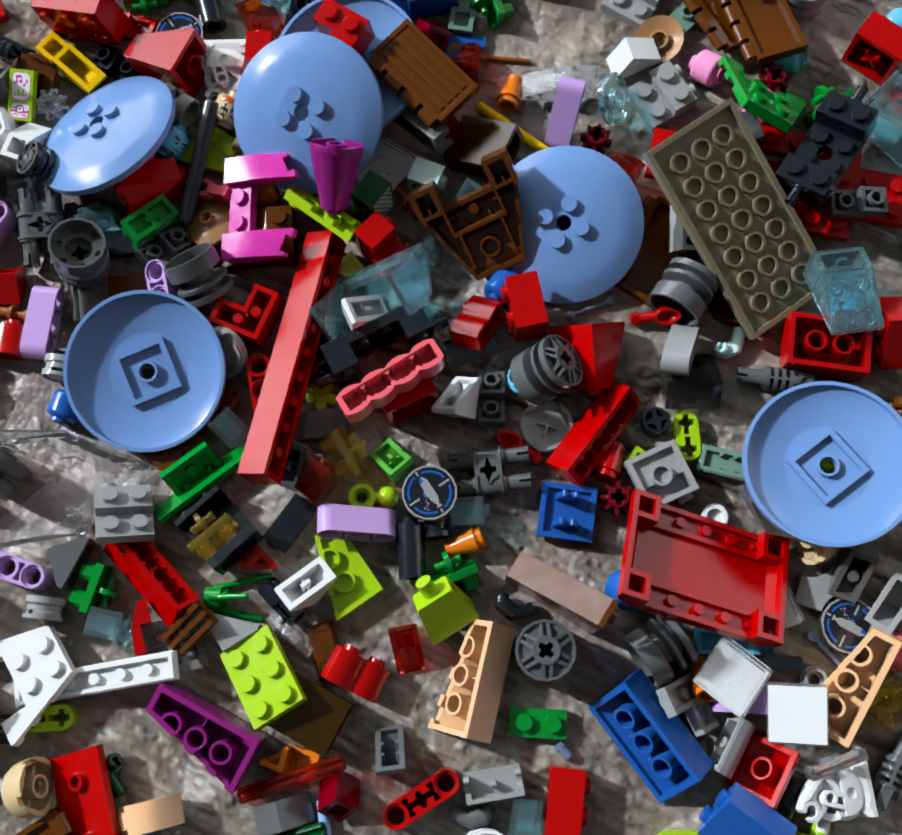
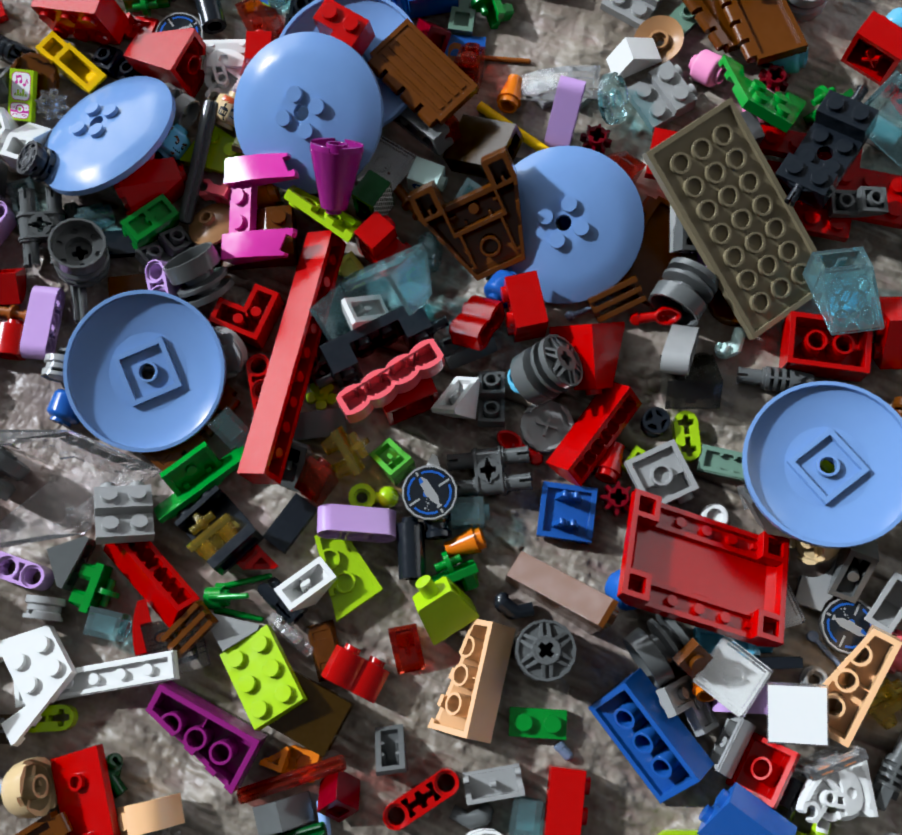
(637, 289): none -> reddish brown tile
(692, 658): none -> reddish brown plate

